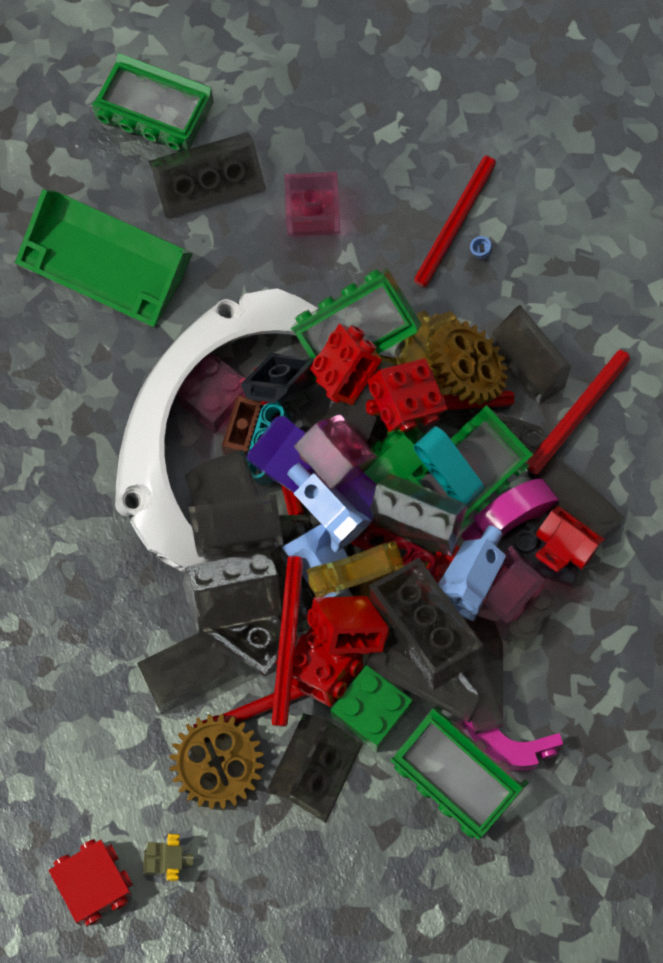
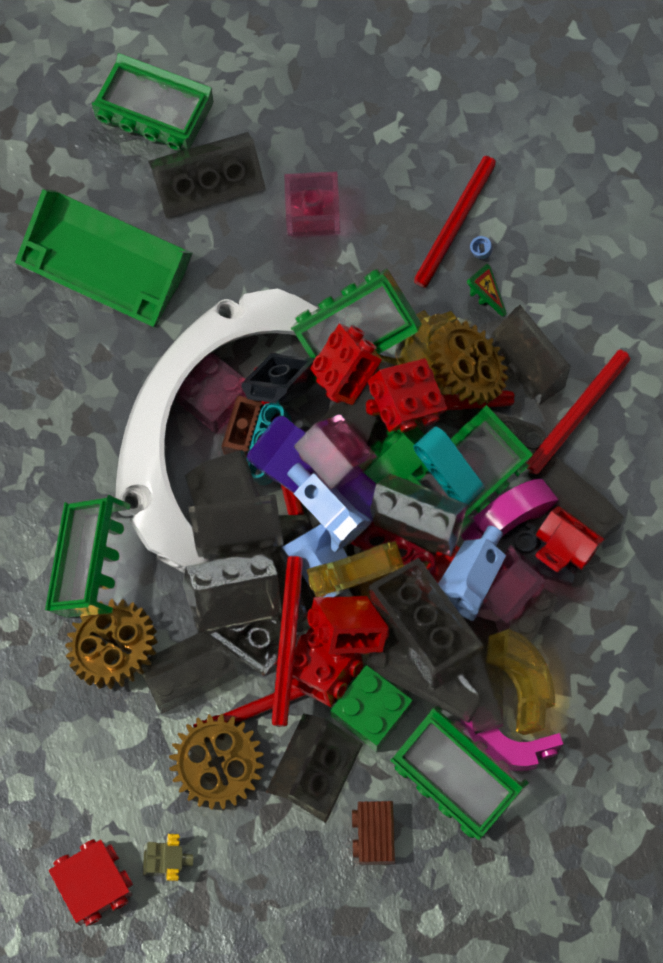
(81, 555): none -> green window
(97, 665): none -> pearl gold gear
(375, 833): none -> copper brick
(485, 286): none -> green piece
(529, 674): none -> clear yellow arch

